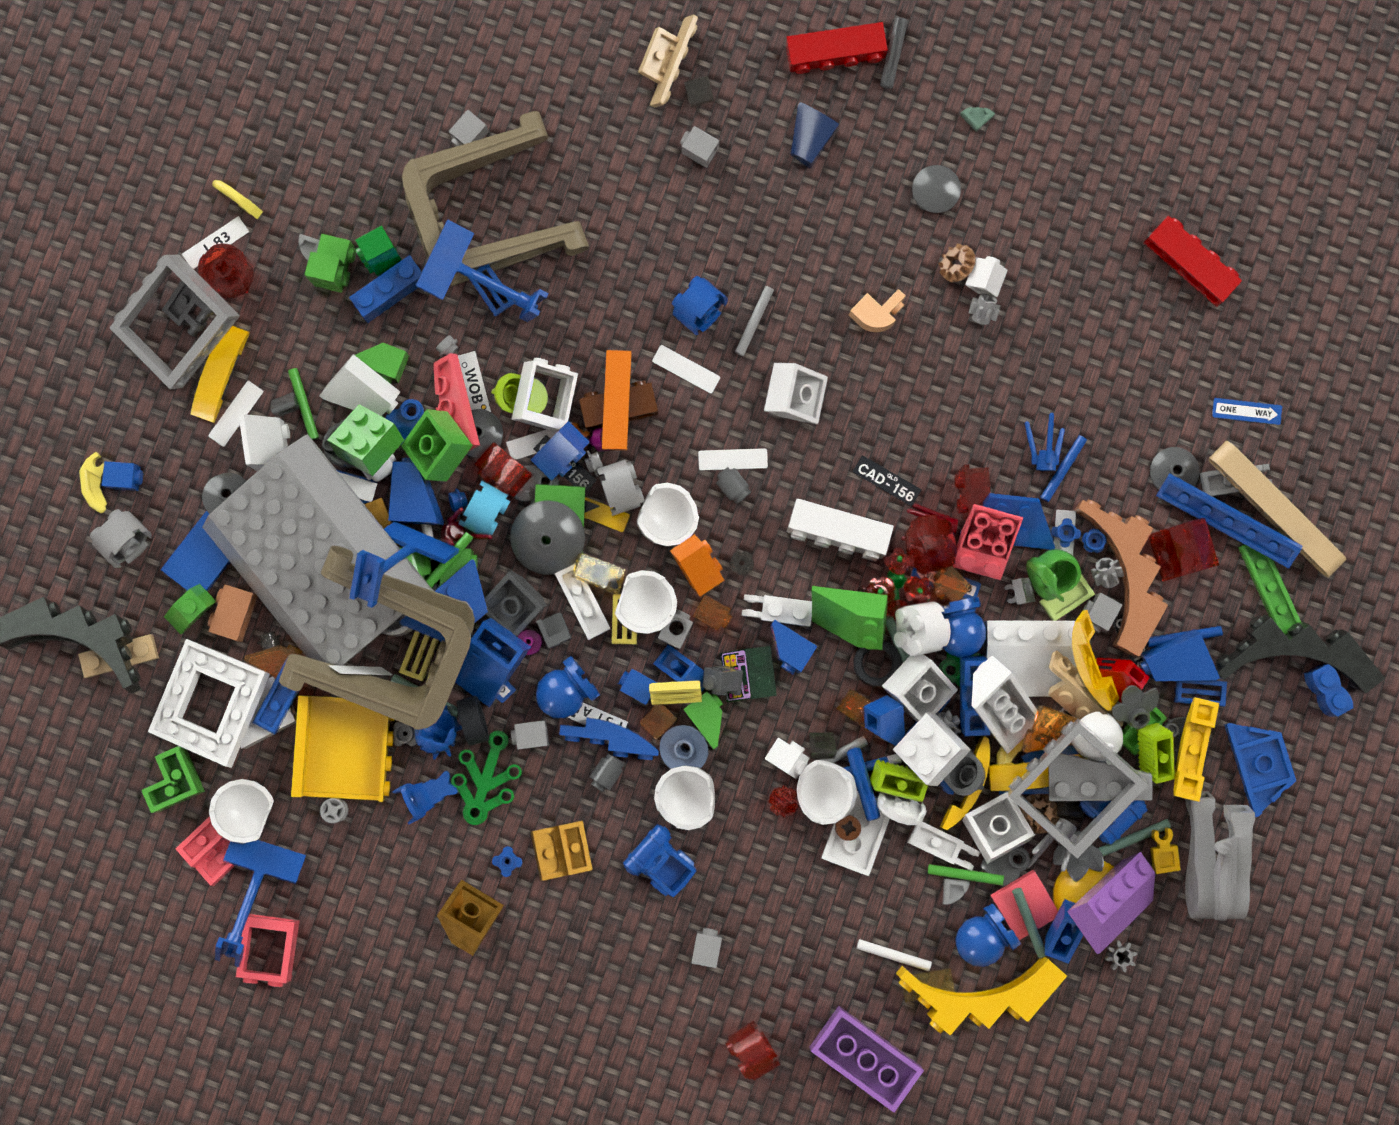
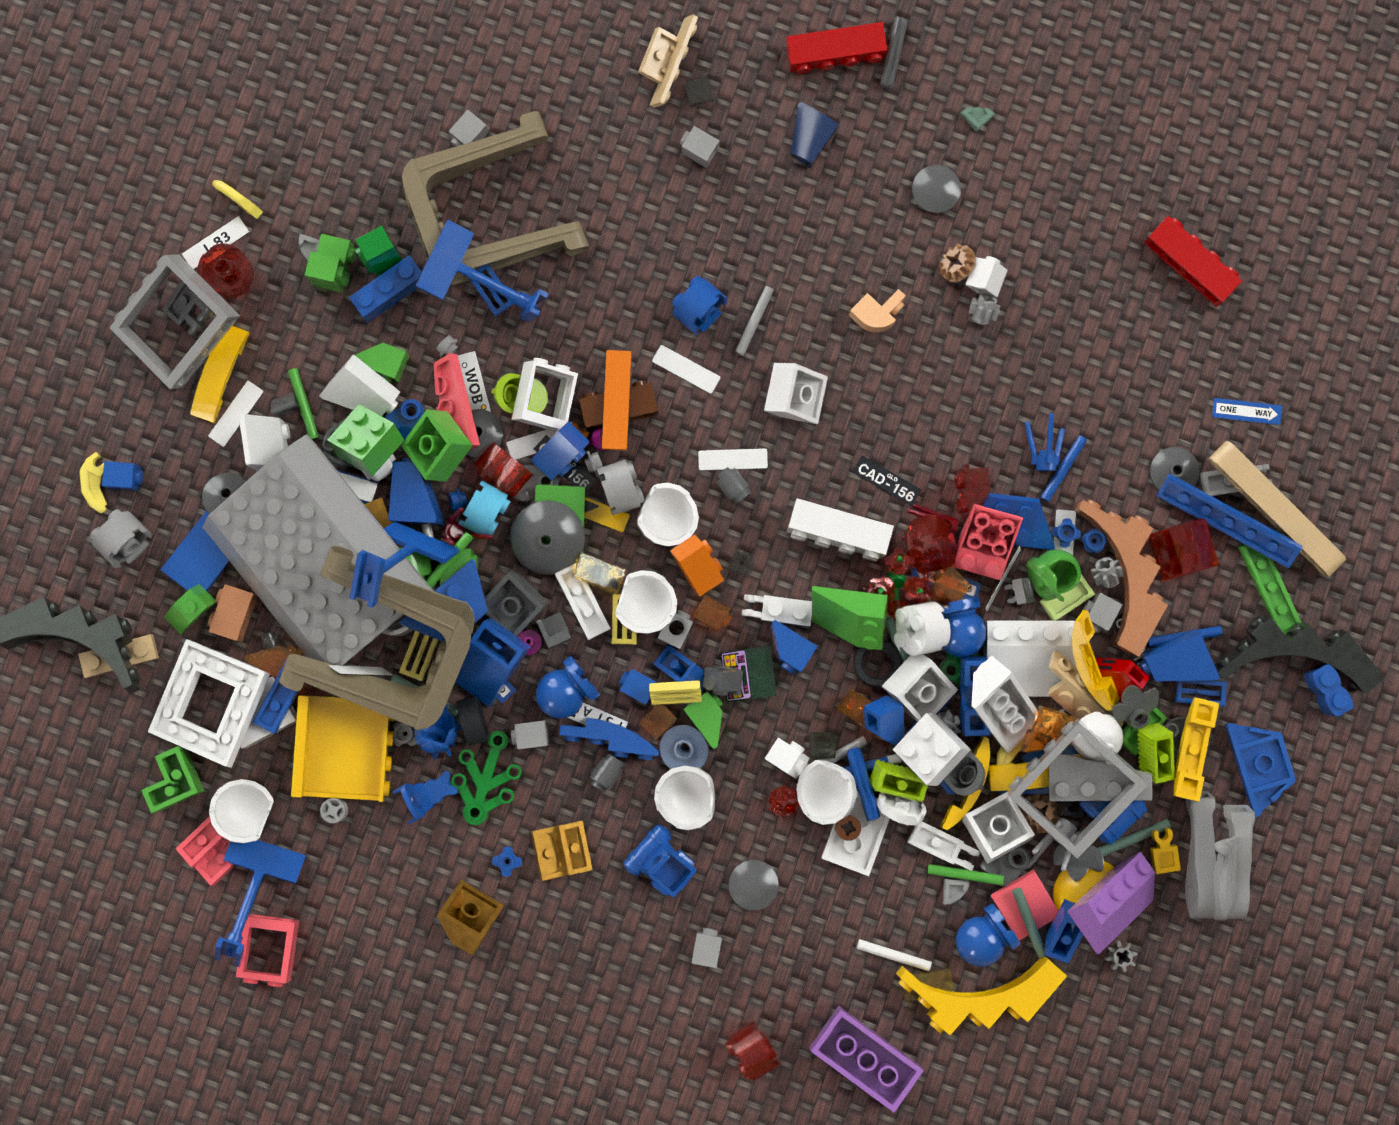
(753, 885): none -> dark grey dish
(1003, 578): none -> white sticker

